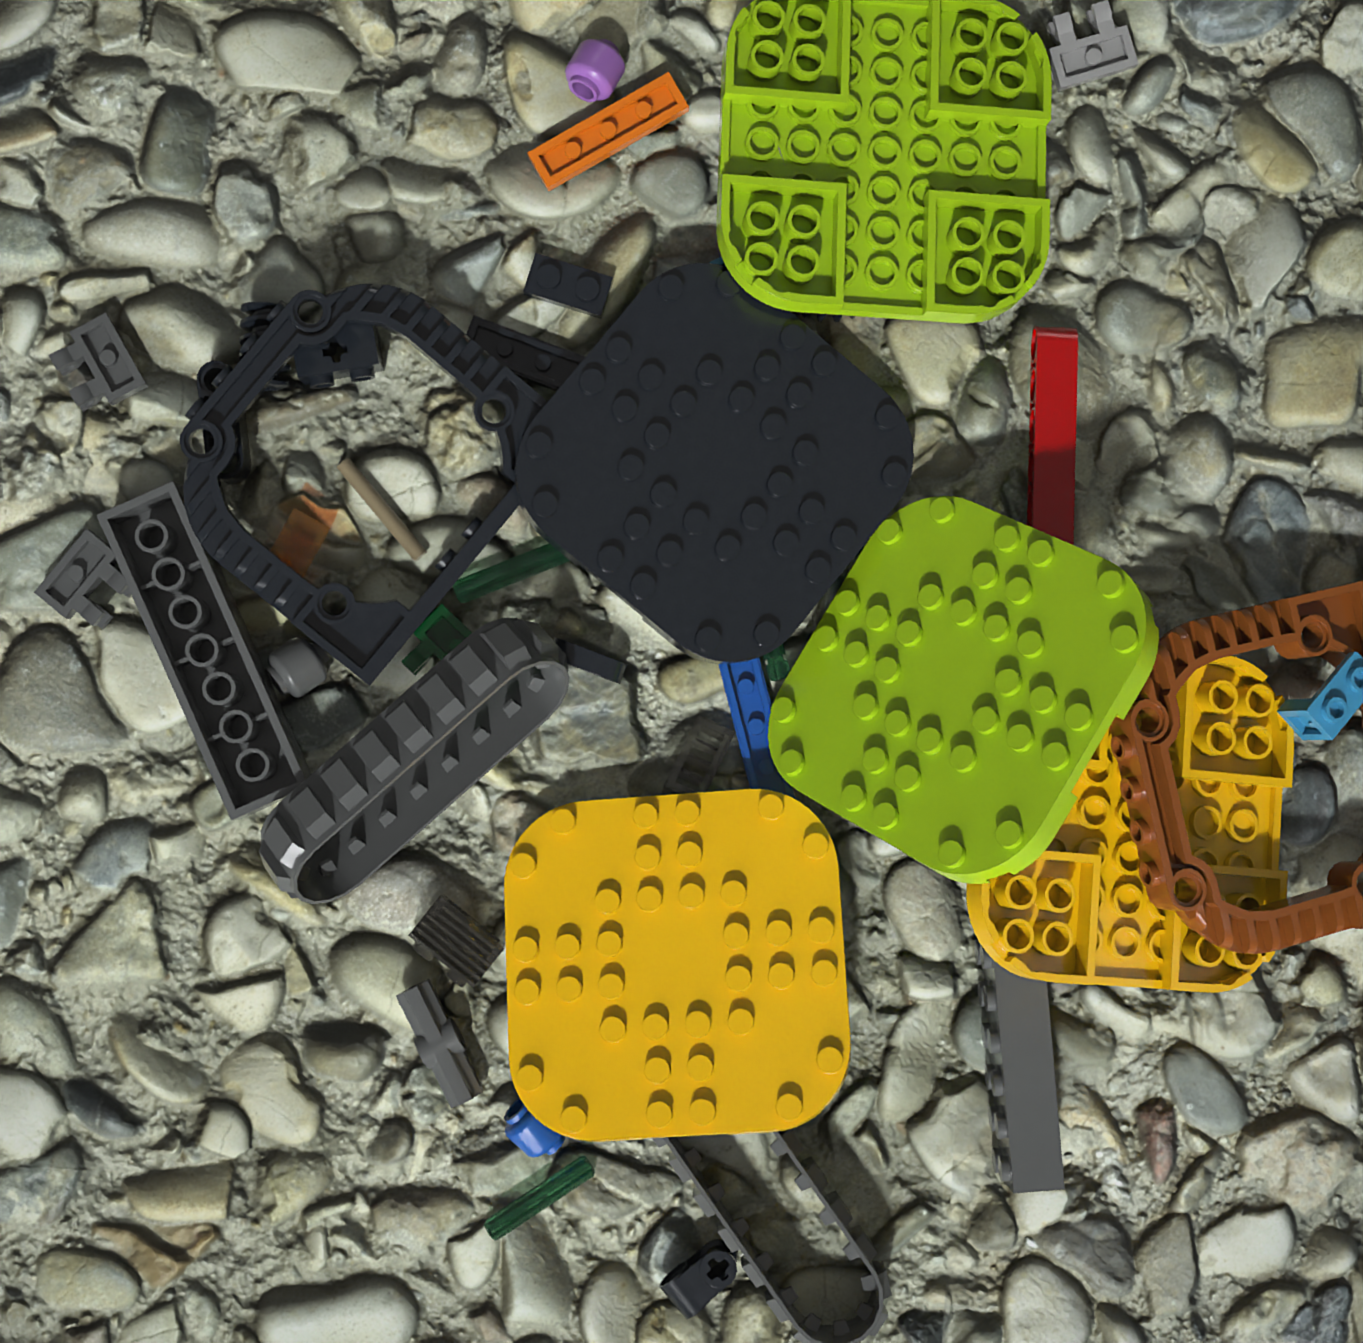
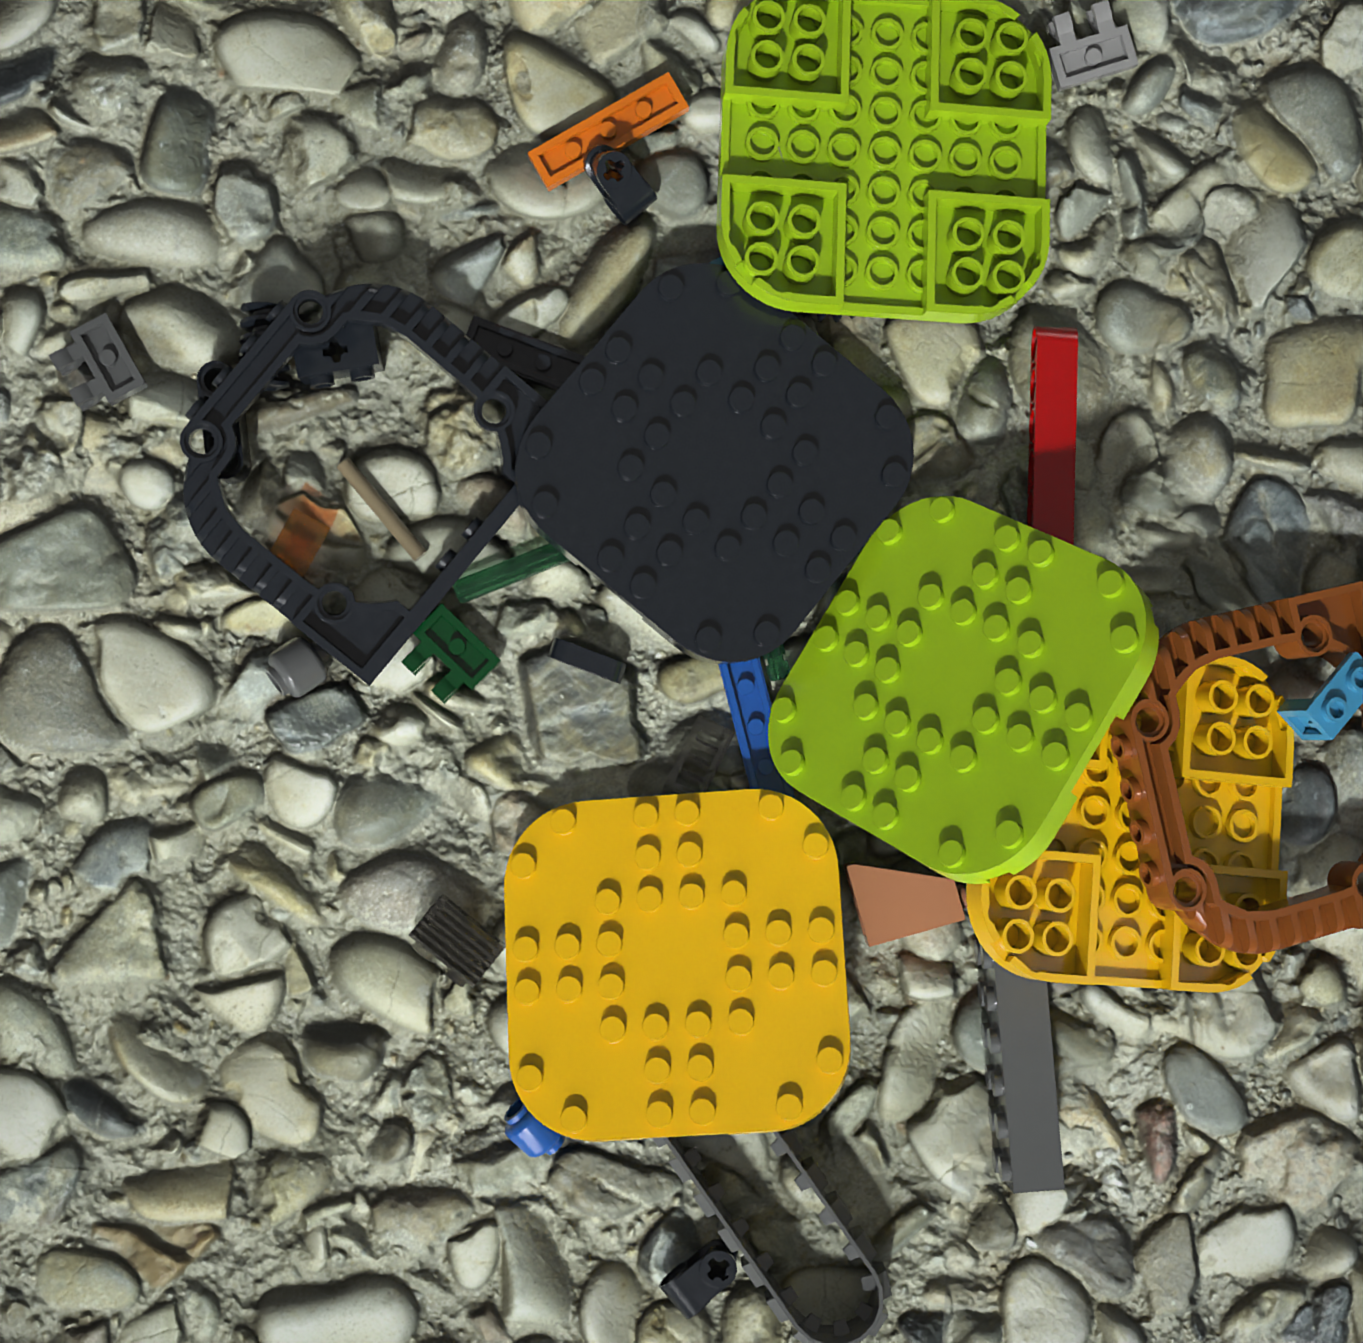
(78, 575): dark grey plate -> none
(205, 651): dark grey brick -> none
(414, 760): dark grey piece -> none
(440, 1043): dark grey piece -> none
(539, 1197): clear green axle -> none
(568, 285): black plate -> none
(594, 70): medium lavender head -> none
(622, 186): none -> black piece
(902, 902): none -> nougat slope

